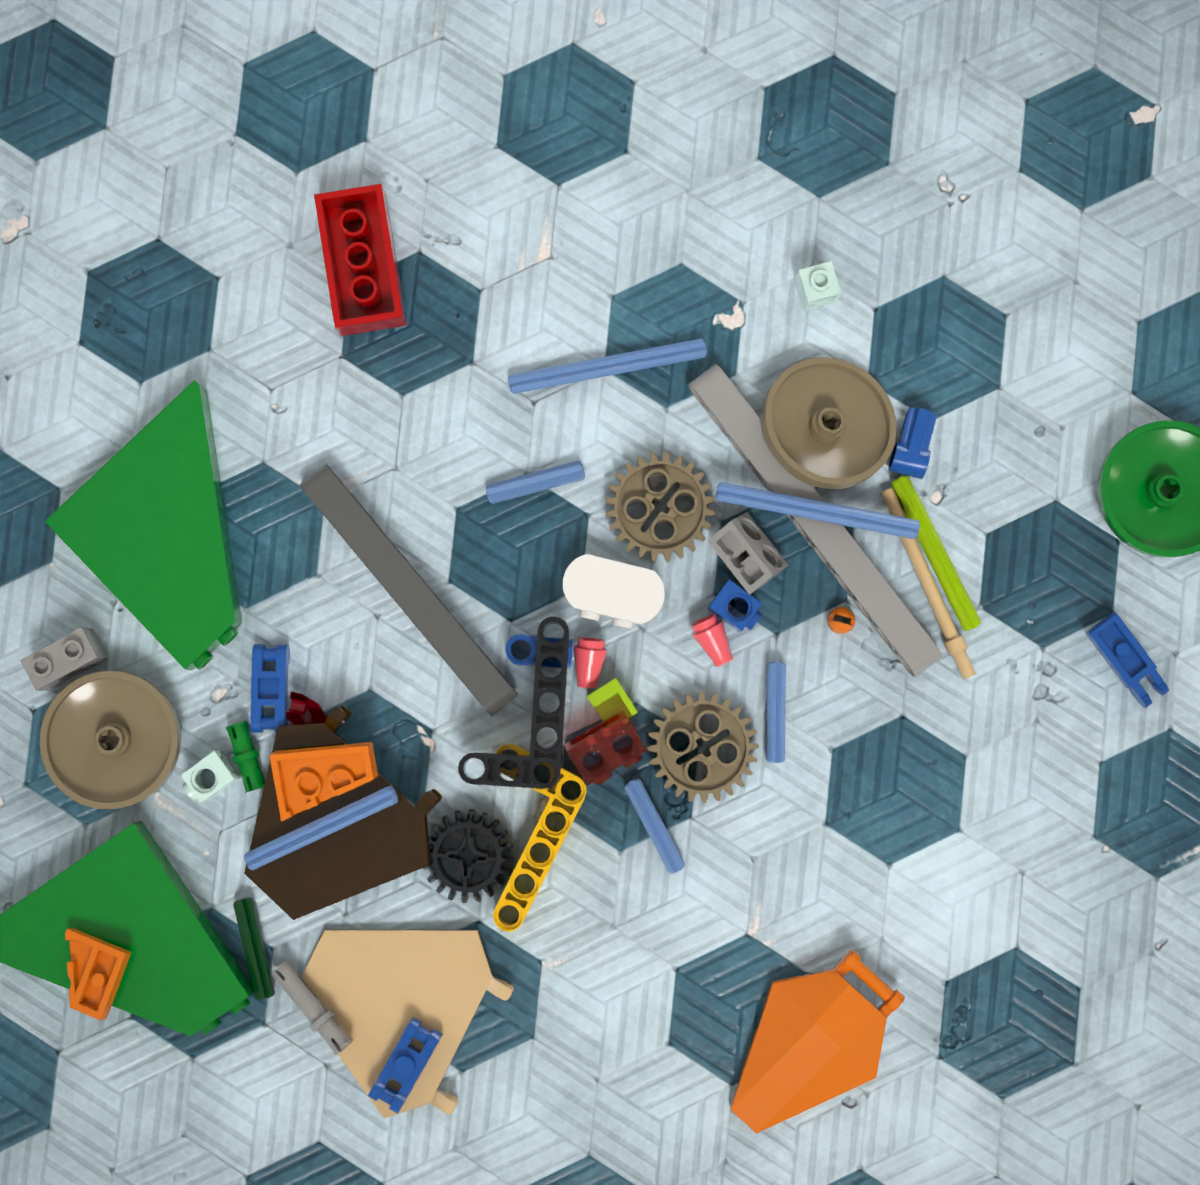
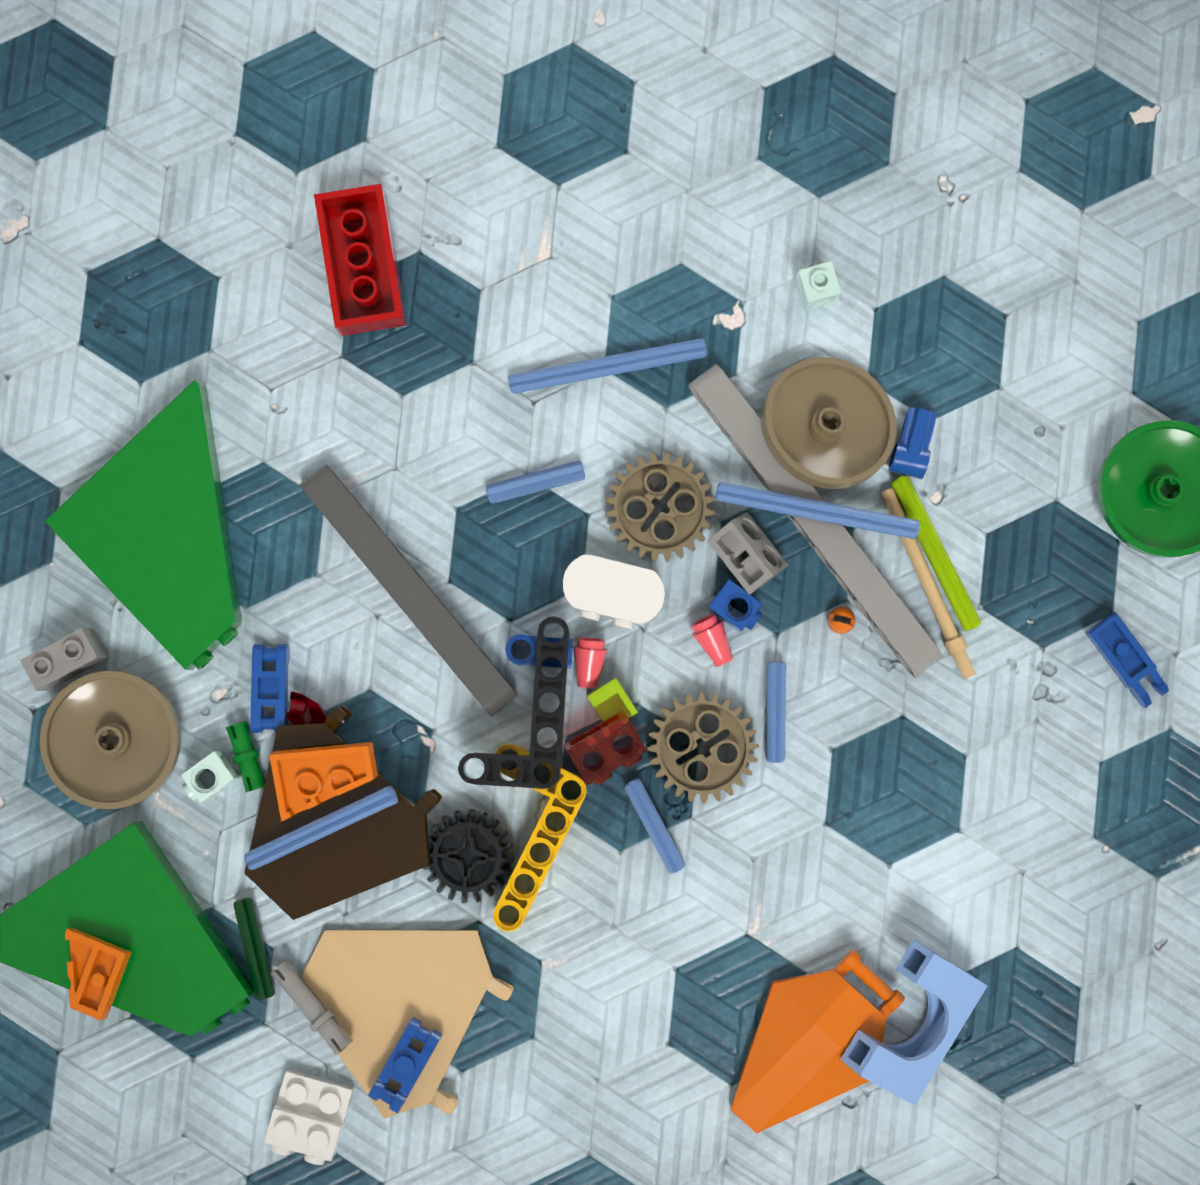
(308, 1117): none -> white plate
(909, 1066): none -> light blue arch

